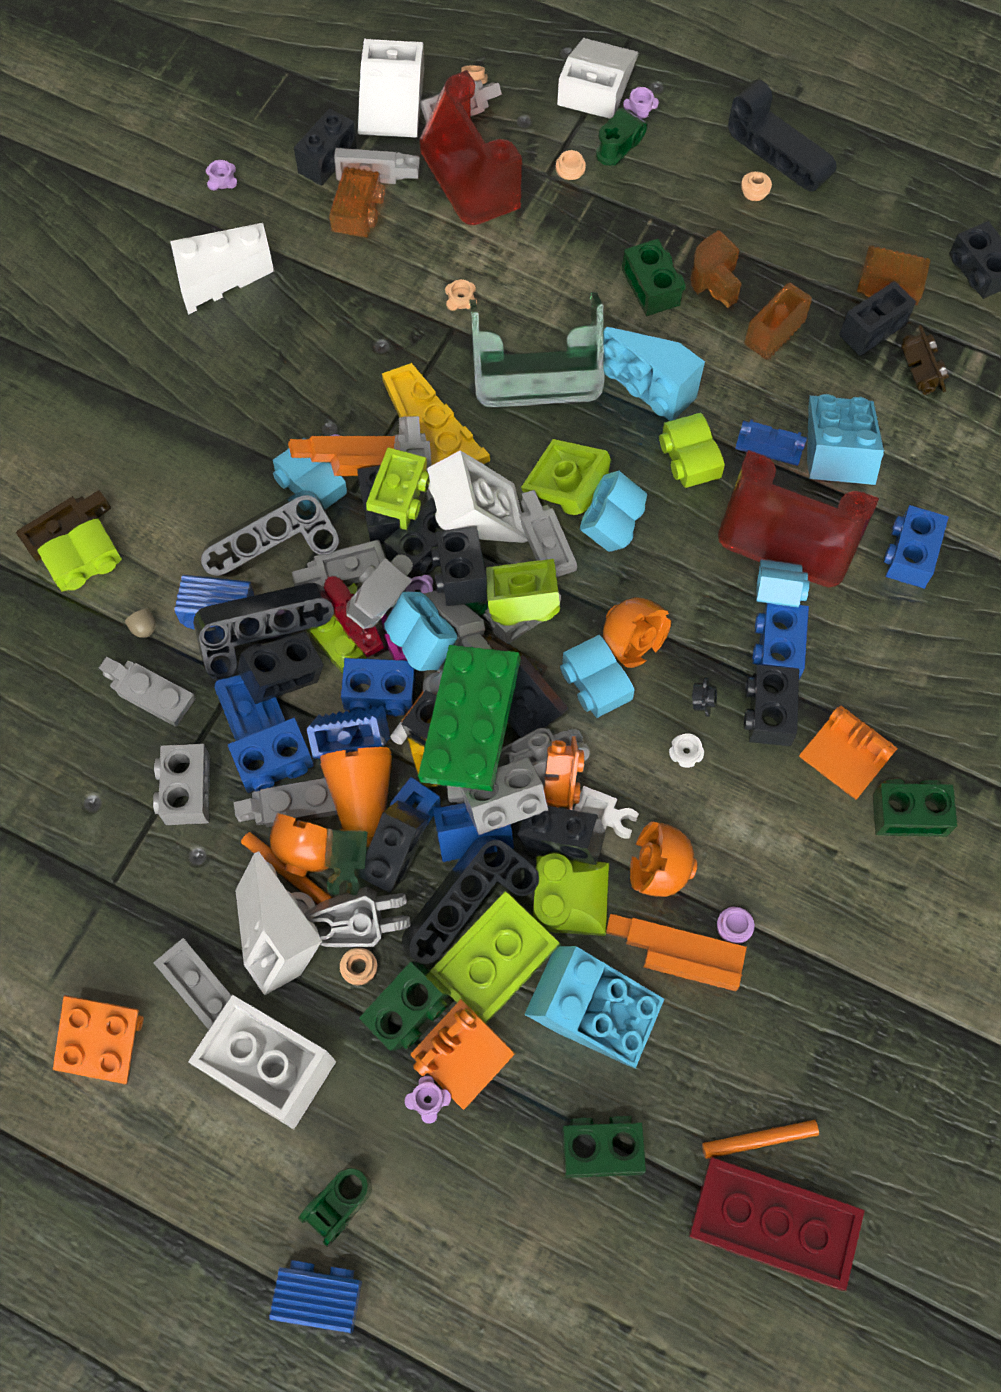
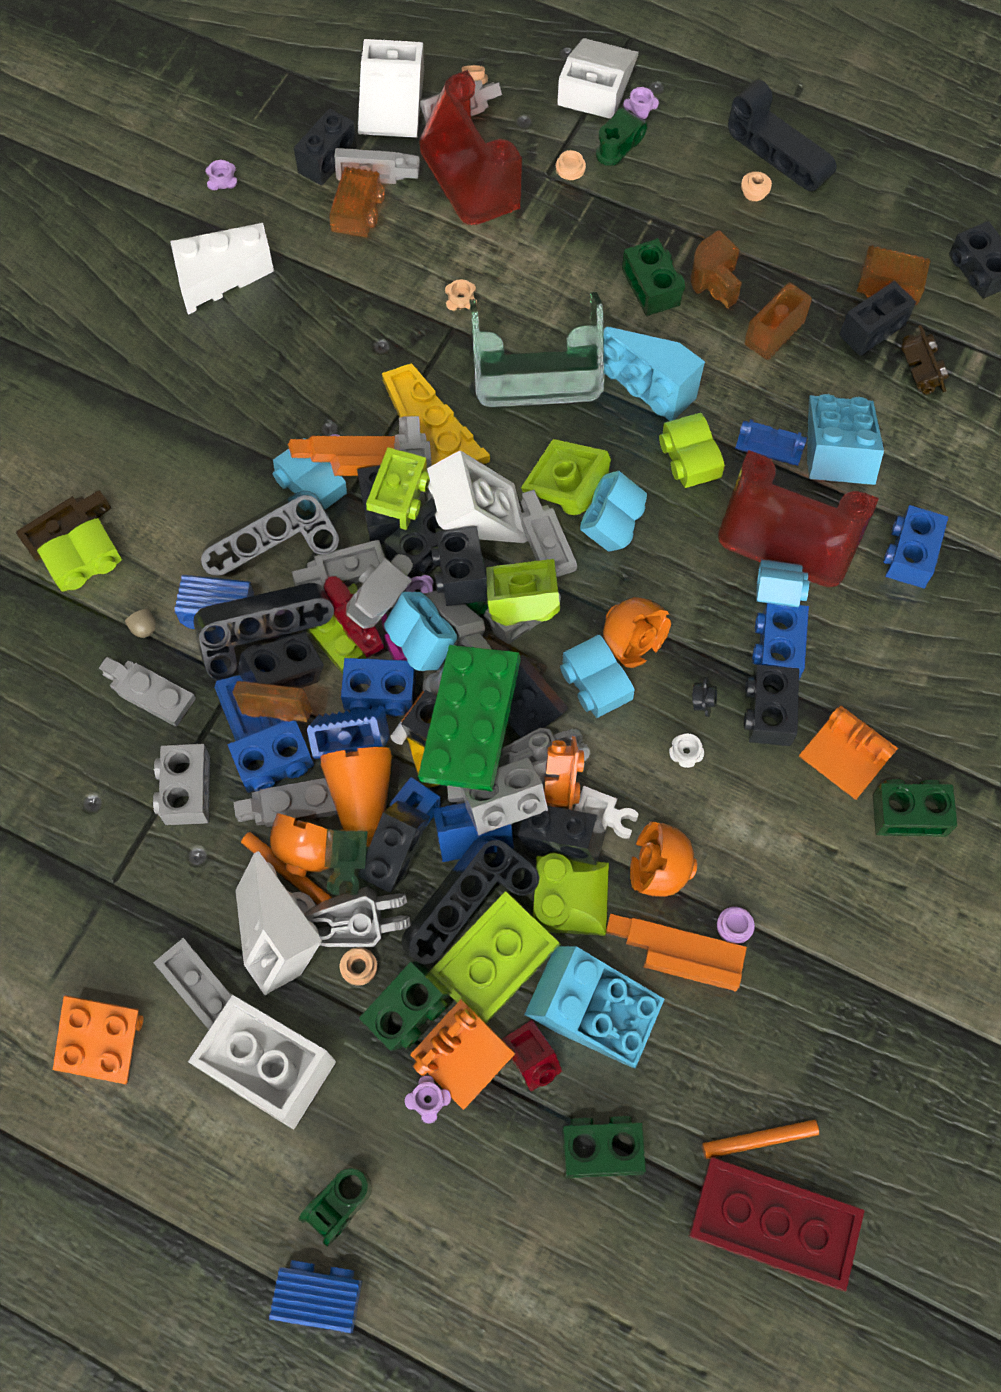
(272, 701): none -> clear orange plate
(533, 1056): none -> dark red bracket

